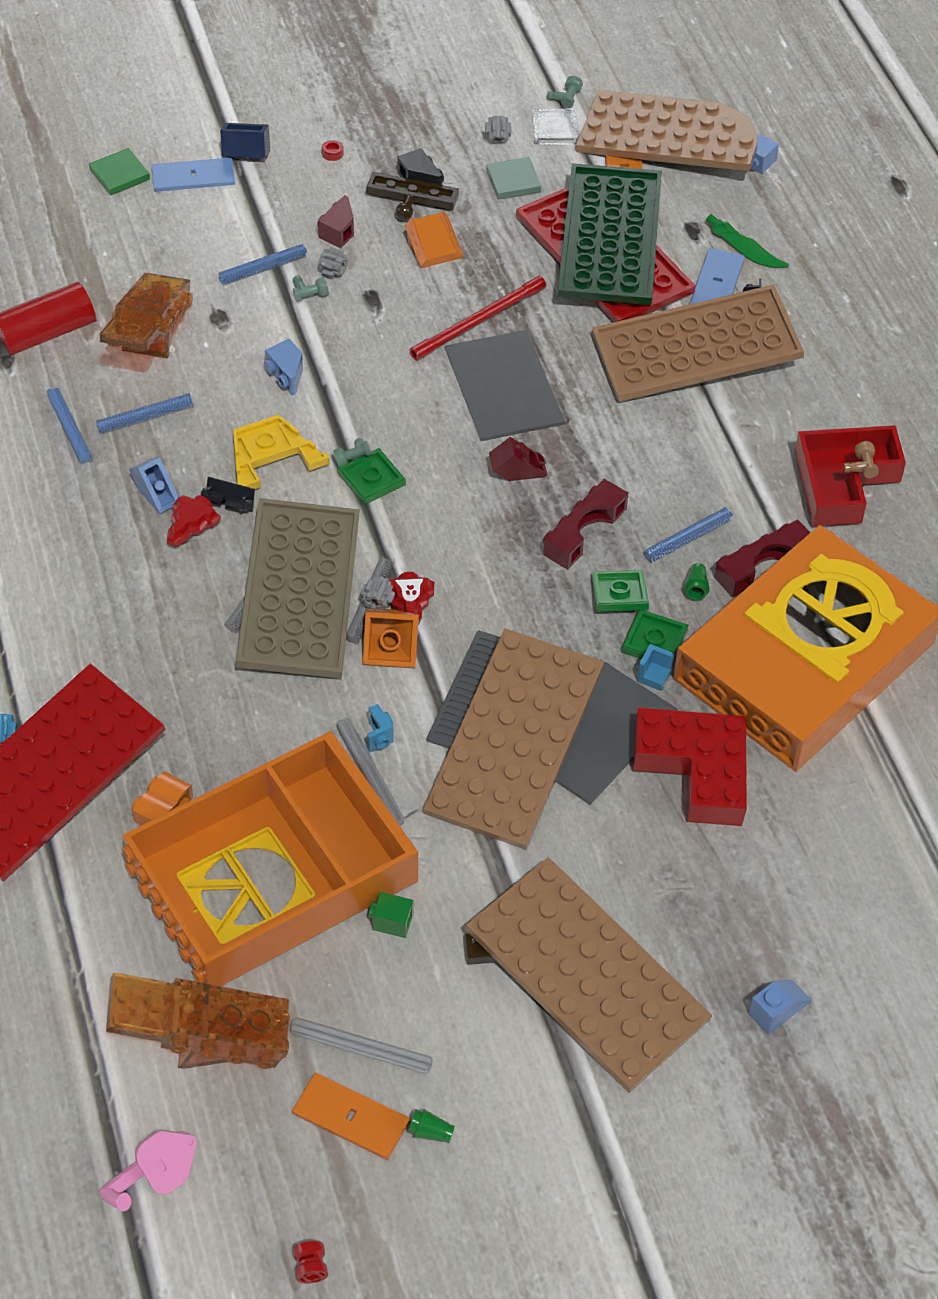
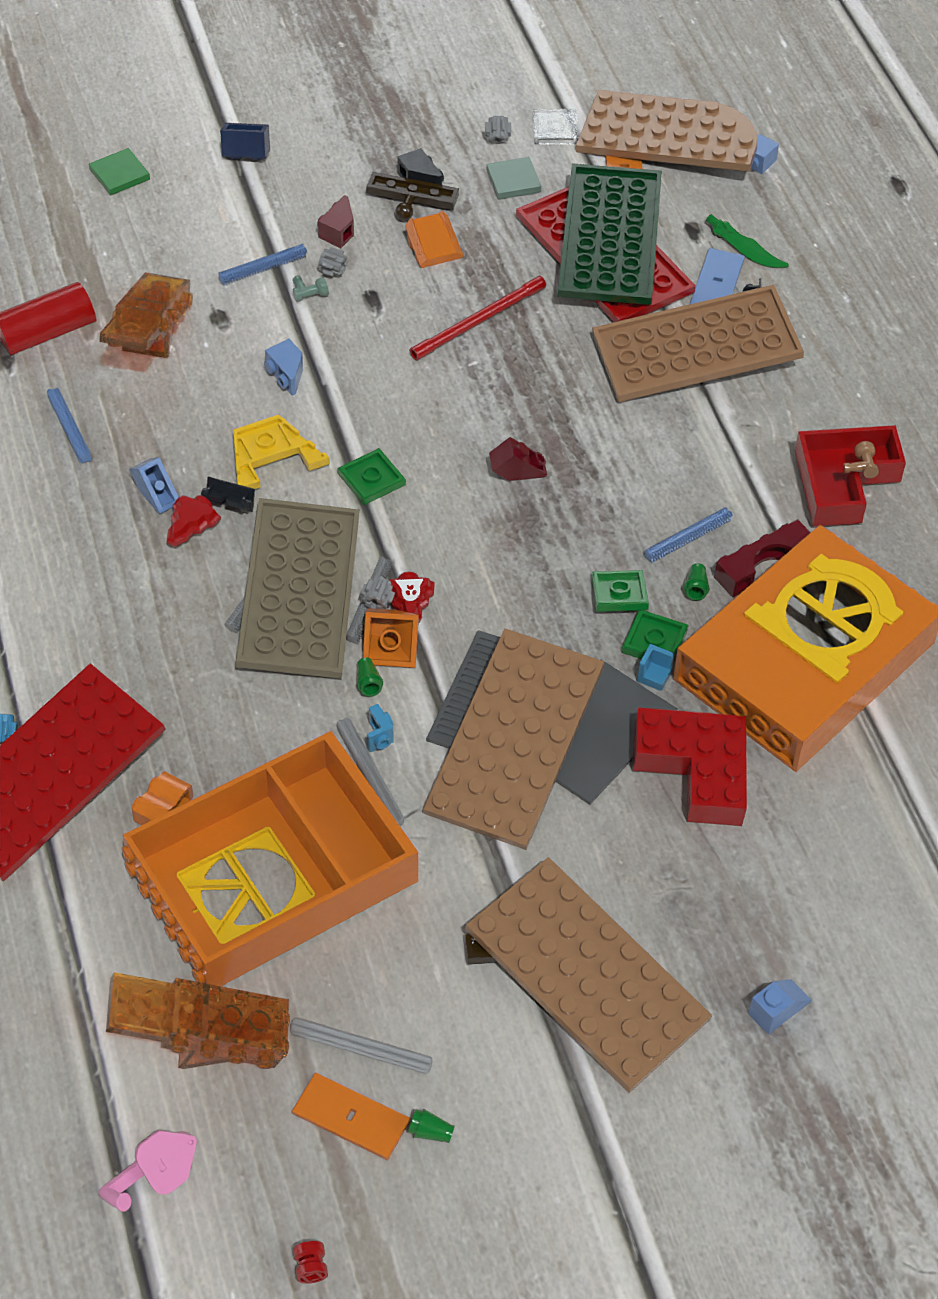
(144, 412): medium blue axle -> none
(178, 174): medium blue piece -> none
(332, 150): red tile -> none
(361, 448): sand green piece -> none
(368, 678): none -> green cone
(392, 914): green brick -> none
(504, 385): dark grey piece -> none
(573, 85): sand green piece -> none
(602, 504): dark red arch -> none

